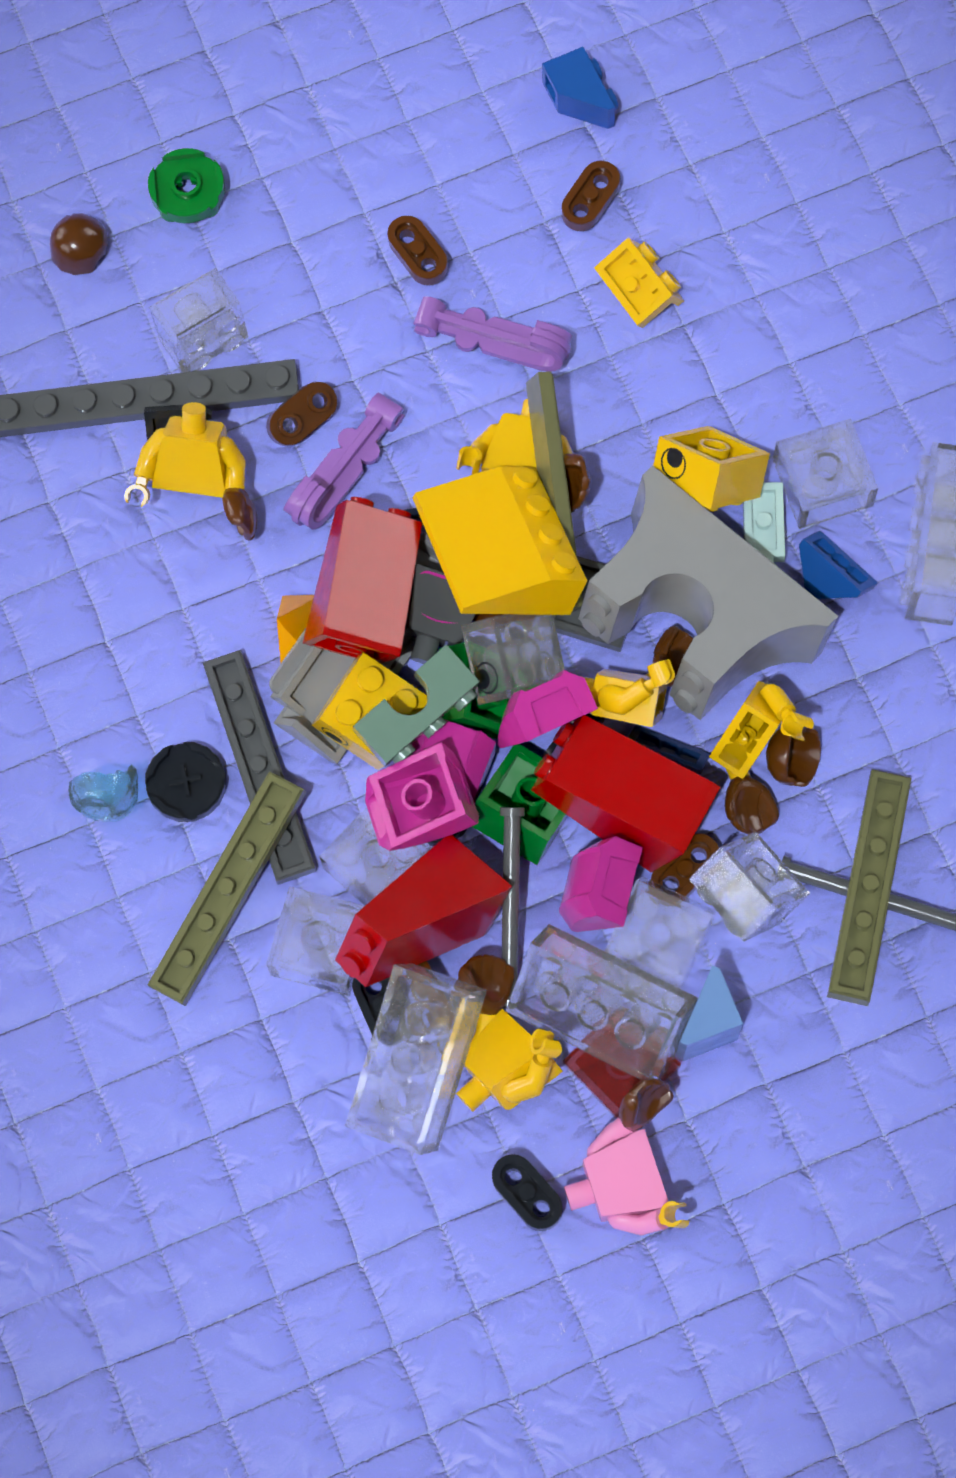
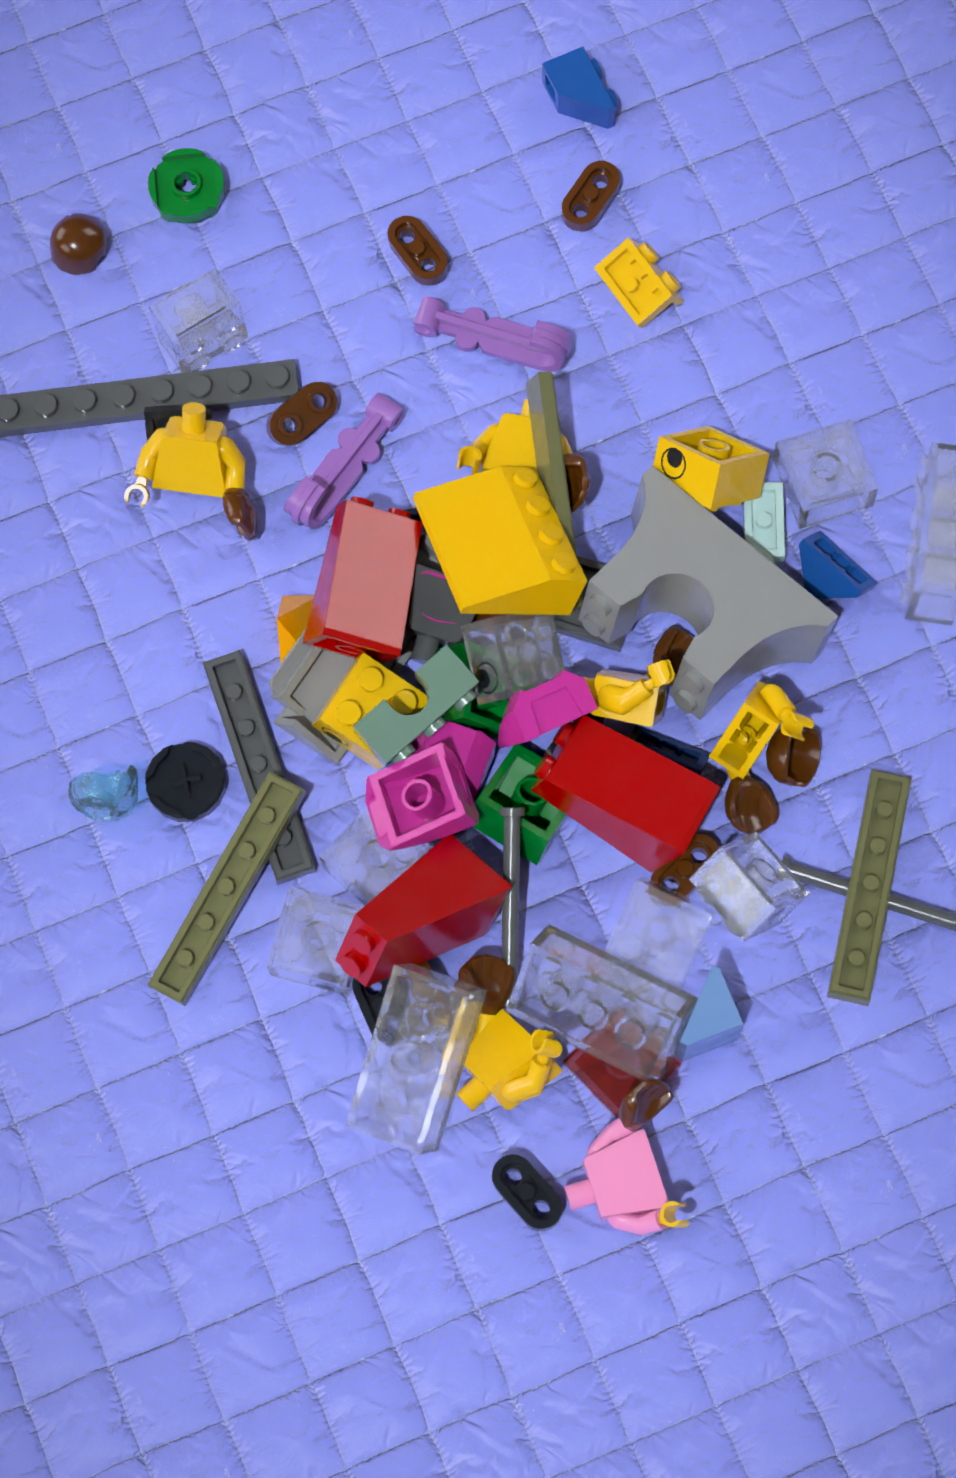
(600, 885): dark pink slope -> none

